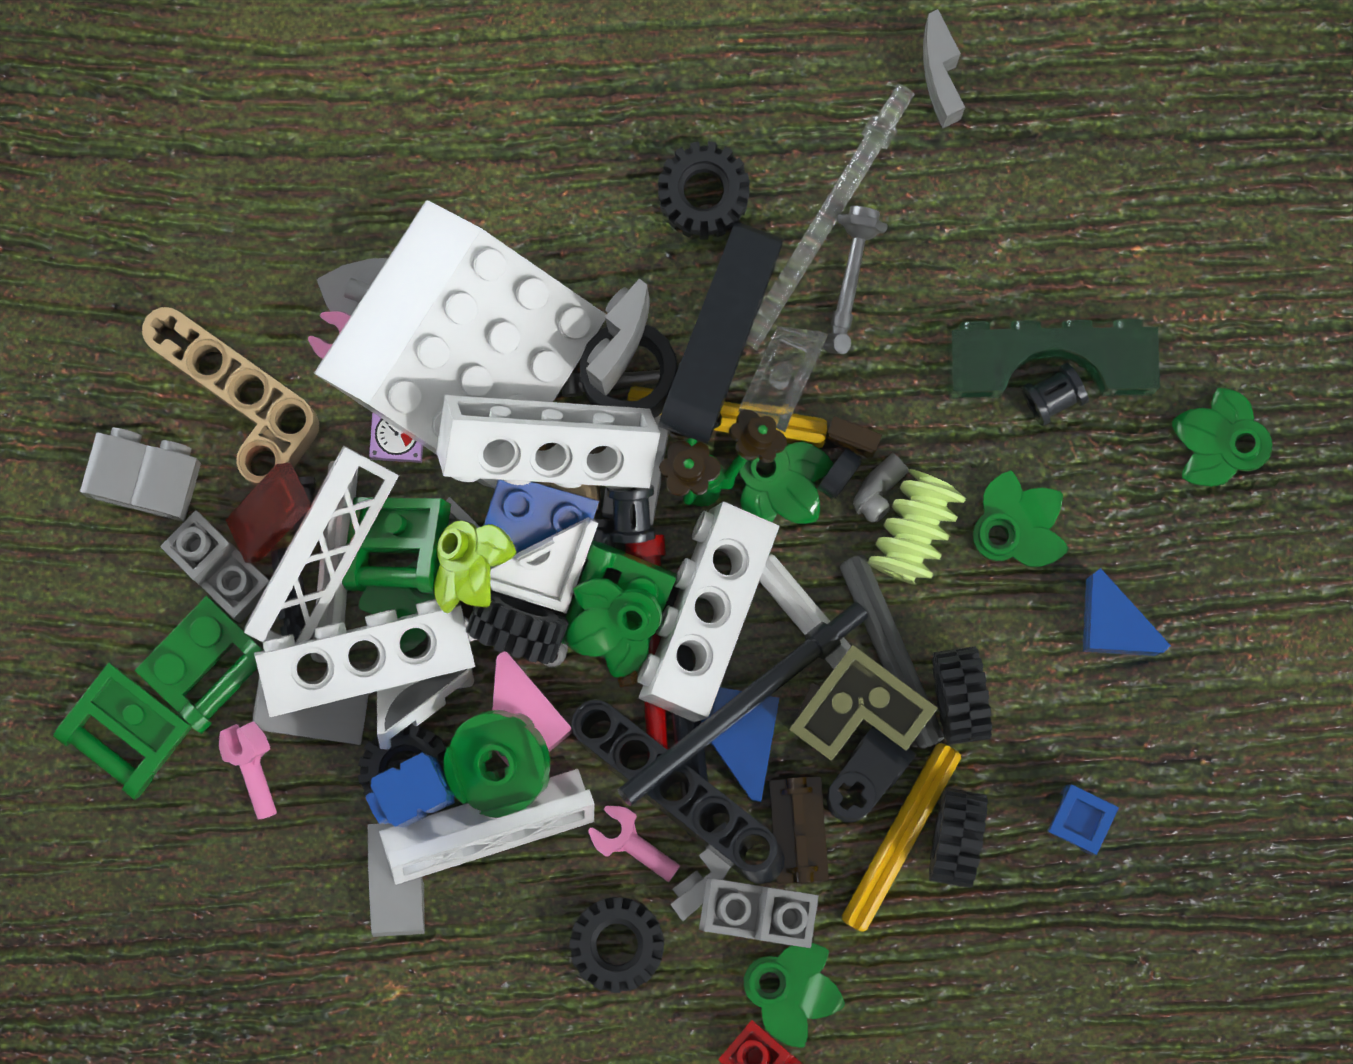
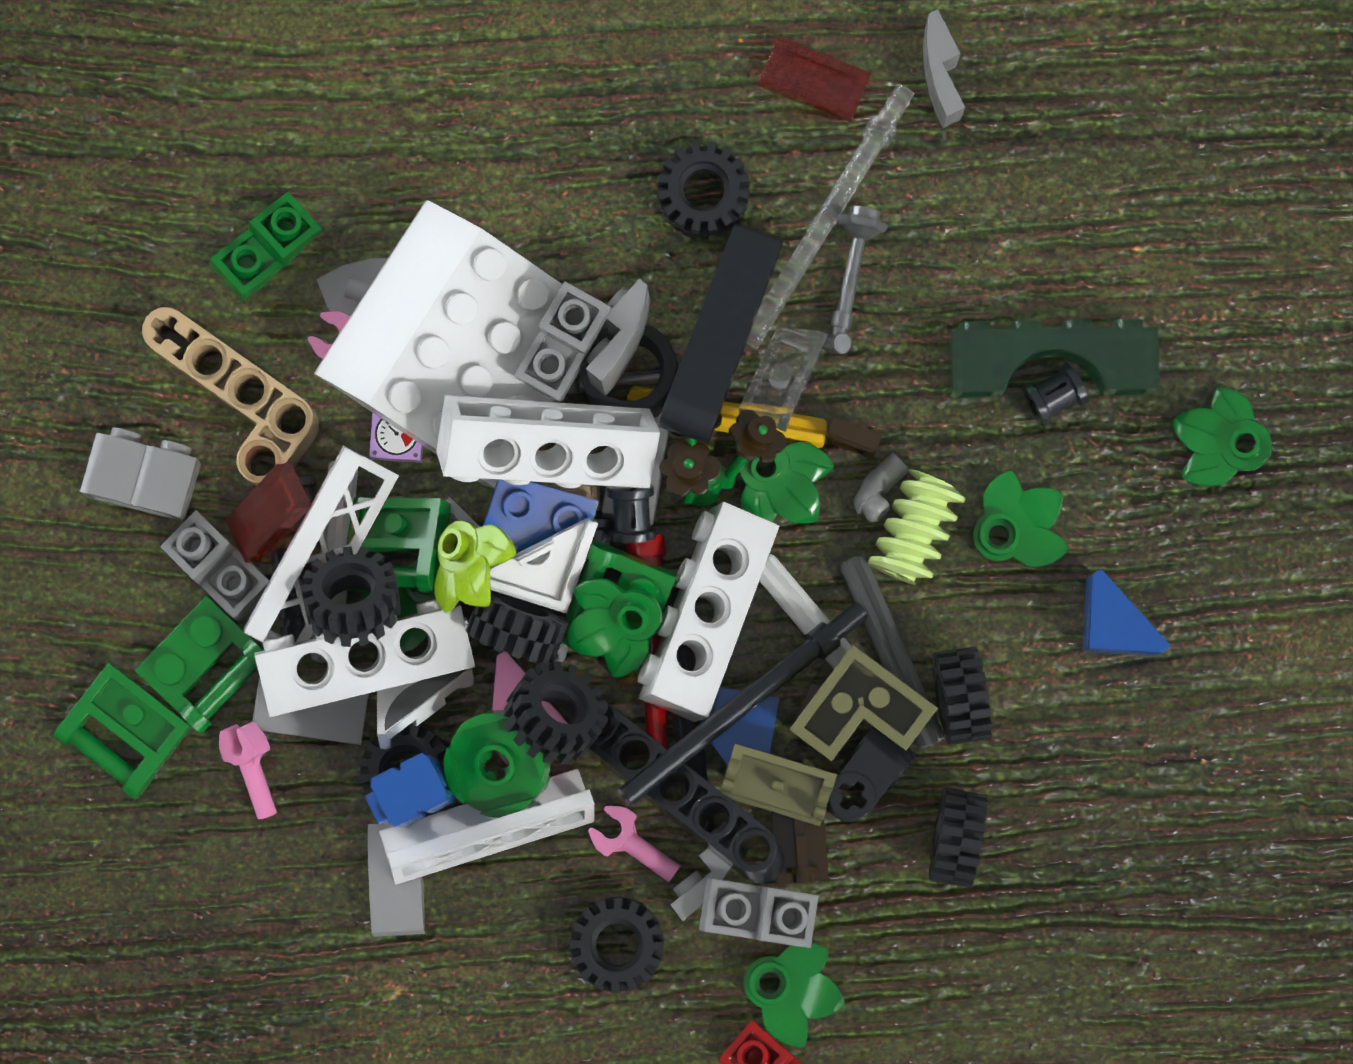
(266, 247): none -> green slope
(348, 573): none -> black tyre
(539, 728): none -> black tyre
(562, 342): none -> light grey slope
(778, 784): none -> olive hinge
(814, 79): none -> clear red tile
(840, 474): black tile -> none
(901, 837): yellow axle -> none
(1082, 819): blue panel -> none

